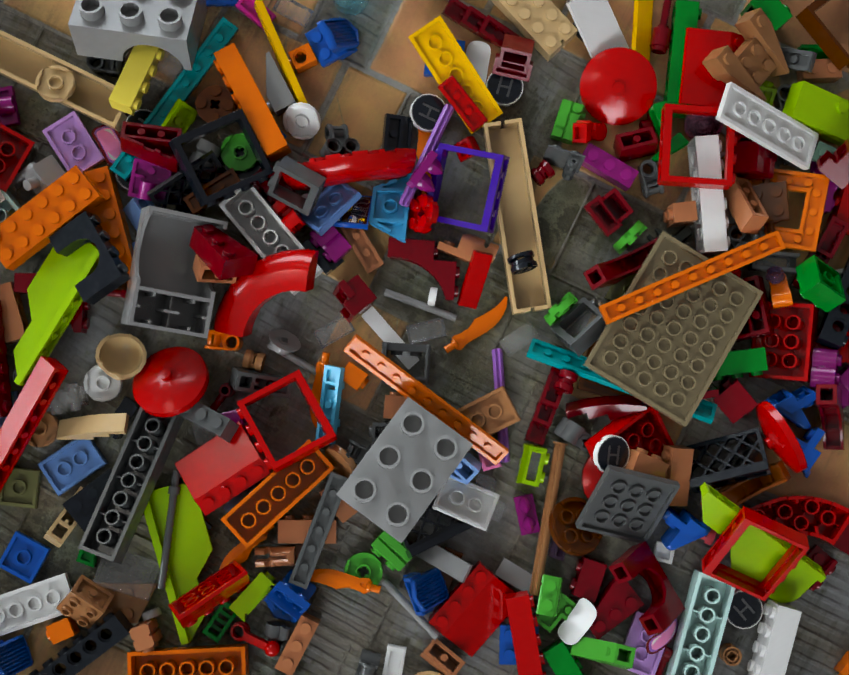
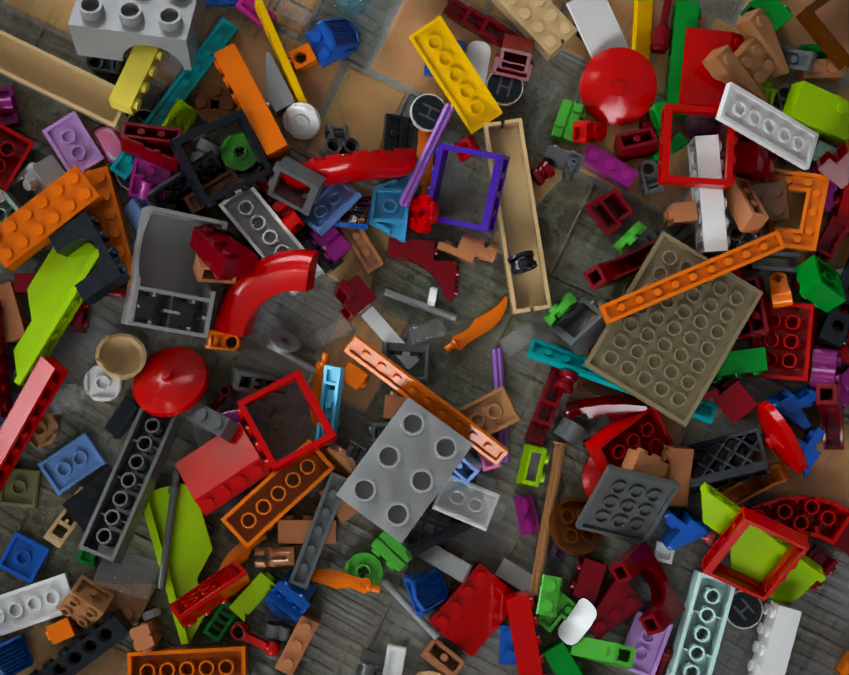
(55, 83): tan tile -> none
(92, 426): tan slope -> none
(254, 360): medium nougat wheel -> none
(420, 179): magenta tile -> none
(462, 103): red tile -> none
(475, 279): red tile -> none
(611, 451): black tile -> none
(662, 639): sticker -> none
(726, 652): medium nougat wheel -> none
(775, 275): plate -> none

